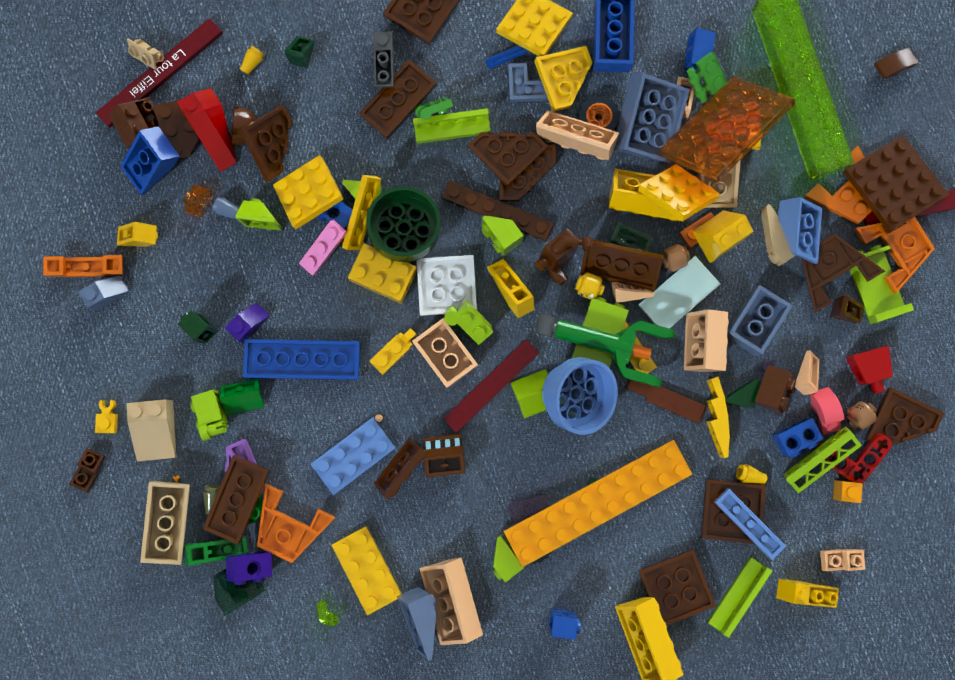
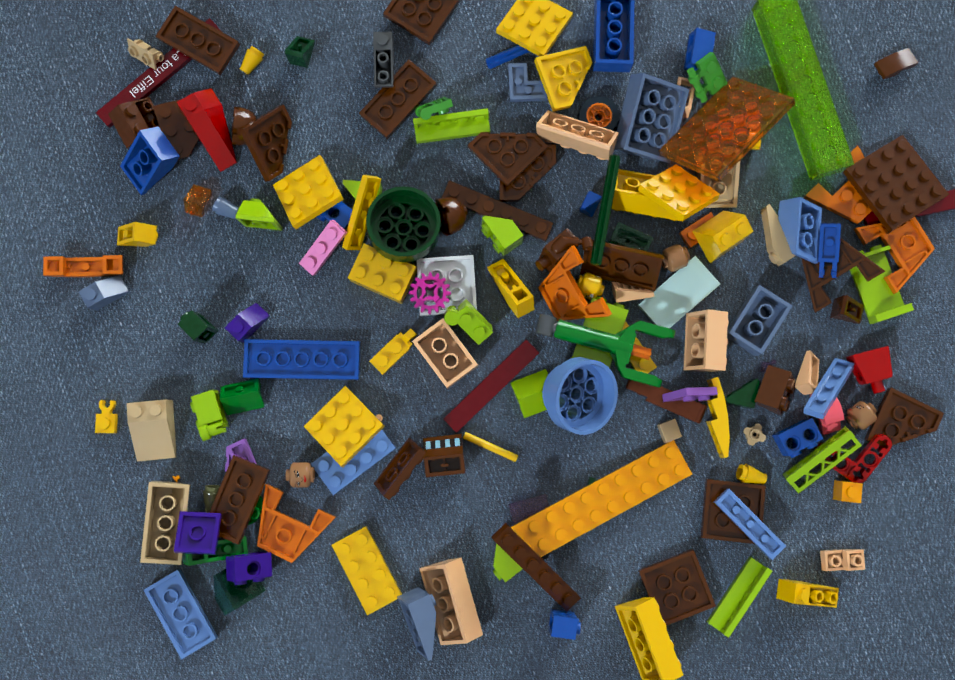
(88, 470): reddish brown slope -> none
(180, 613): none -> medium blue plate
(197, 533): none -> dark purple plate
(198, 40): none -> reddish brown plate
(300, 474): none -> medium nougat head
(326, 616): clear neon green arm -> none
(344, 426): none -> yellow plate
(436, 286): none -> dark pink gear
(452, 215): none -> reddish brown cylinder
(489, 446): none -> yellow bar
(535, 567): none -> reddish brown plate
(565, 296): none -> orange wing
(590, 203): none -> blue slope
(605, 210): none -> dark green axle
(669, 431): none -> tan slope
(690, 394): none -> medium lavender wing
(751, 440): none -> tan plate
(828, 388): none -> medium blue plate
(829, 247): none -> blue hinge

